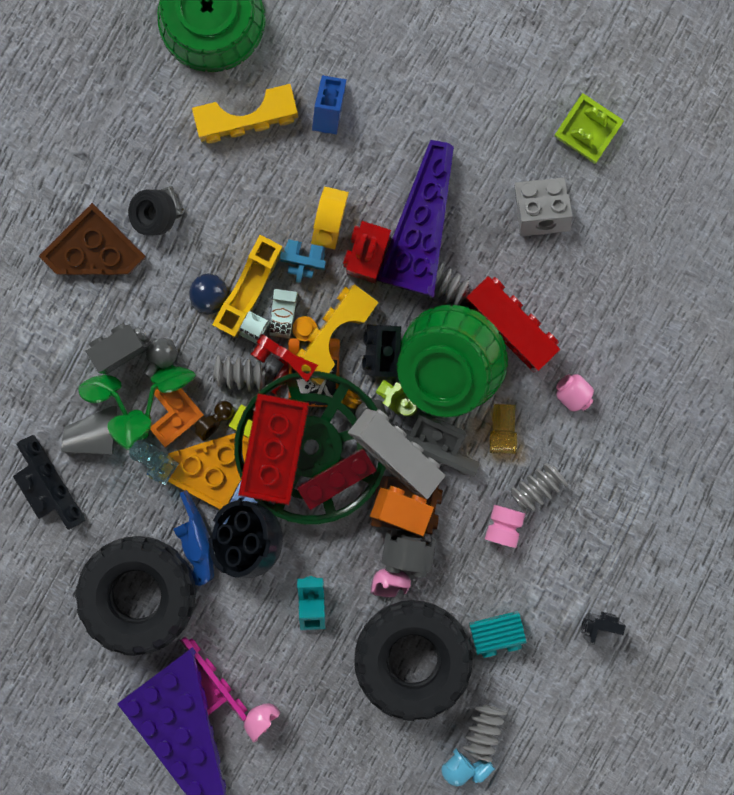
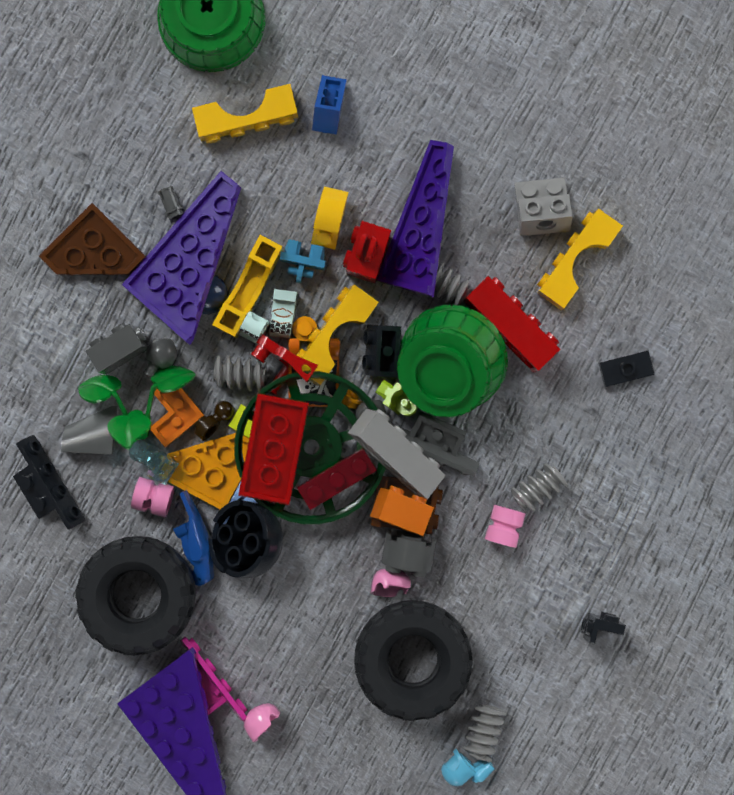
(139, 210): black tyre -> none
(152, 497): none -> bright pink wheel
(181, 267): none -> dark purple wing
(311, 603): teal brick -> none
(497, 633): teal brick -> none
(503, 437): clear yellow piece -> none
(574, 392): bright pink head -> none
(588, 128): lime plate -> none
(597, 233): none -> yellow arch
(626, 368): none -> black plate

